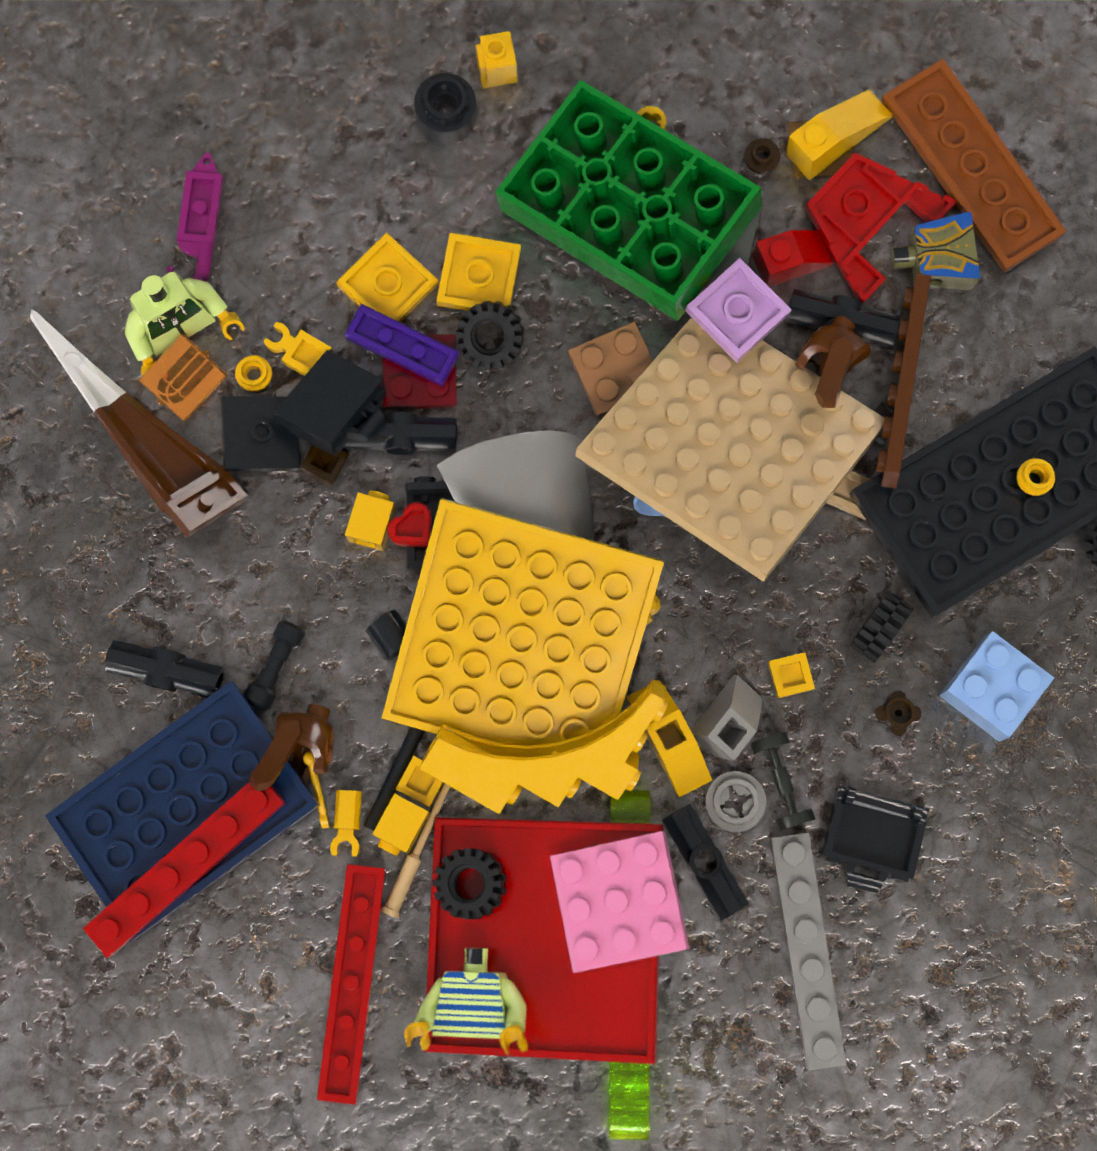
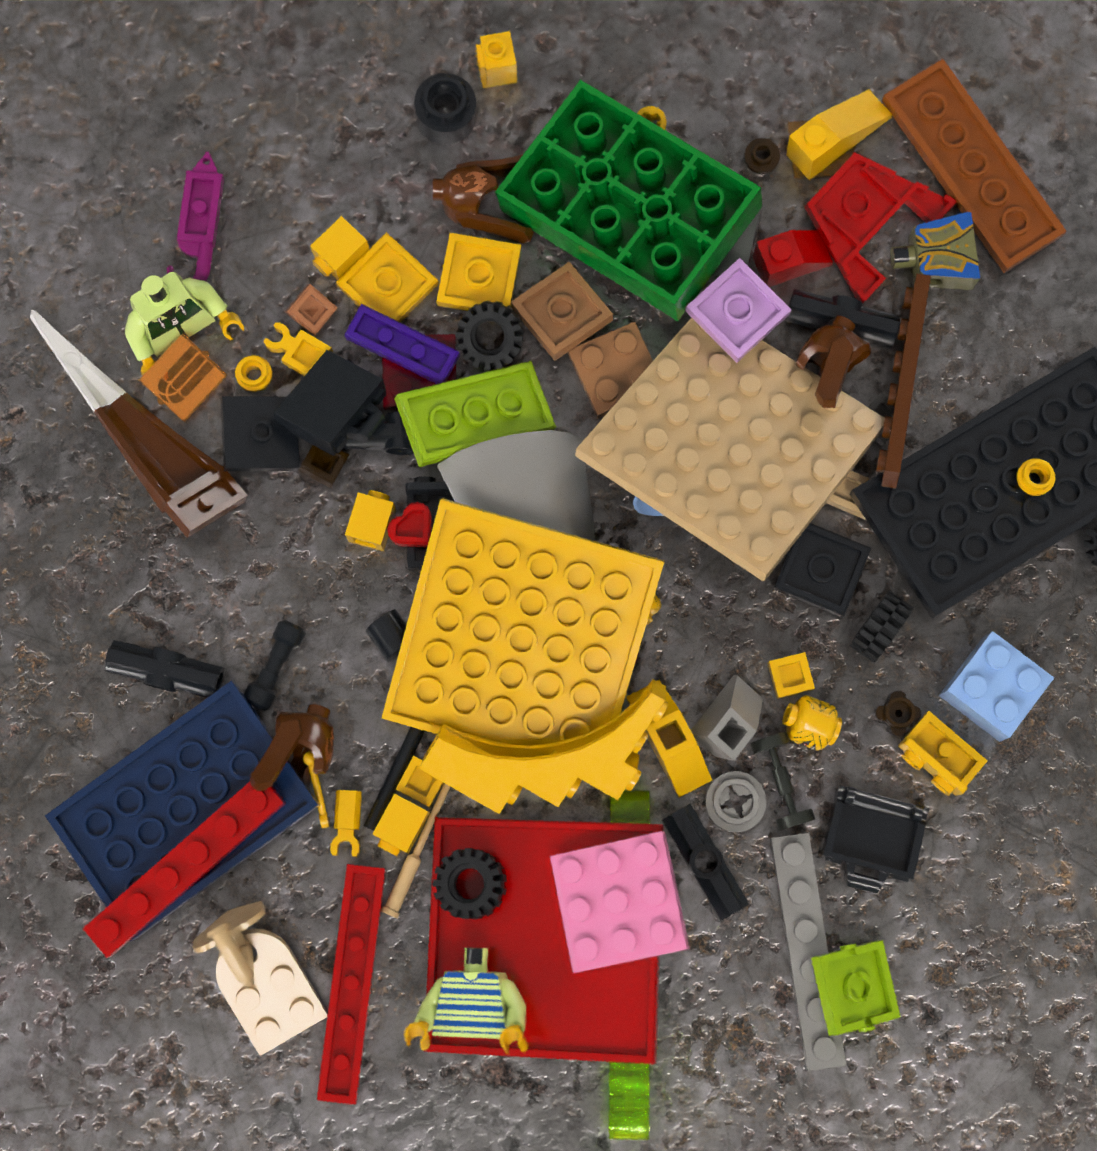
(265, 991): none -> plate
(311, 309): none -> nougat tile
(338, 249): none -> yellow brick
(464, 189): none -> reddish brown piece
(472, 411): none -> lime tile
(562, 311): none -> medium nougat plate
(812, 722): none -> yellow head
(823, 569): none -> black plate
(855, 987): none -> lime plate
(941, 754): none -> yellow bracket

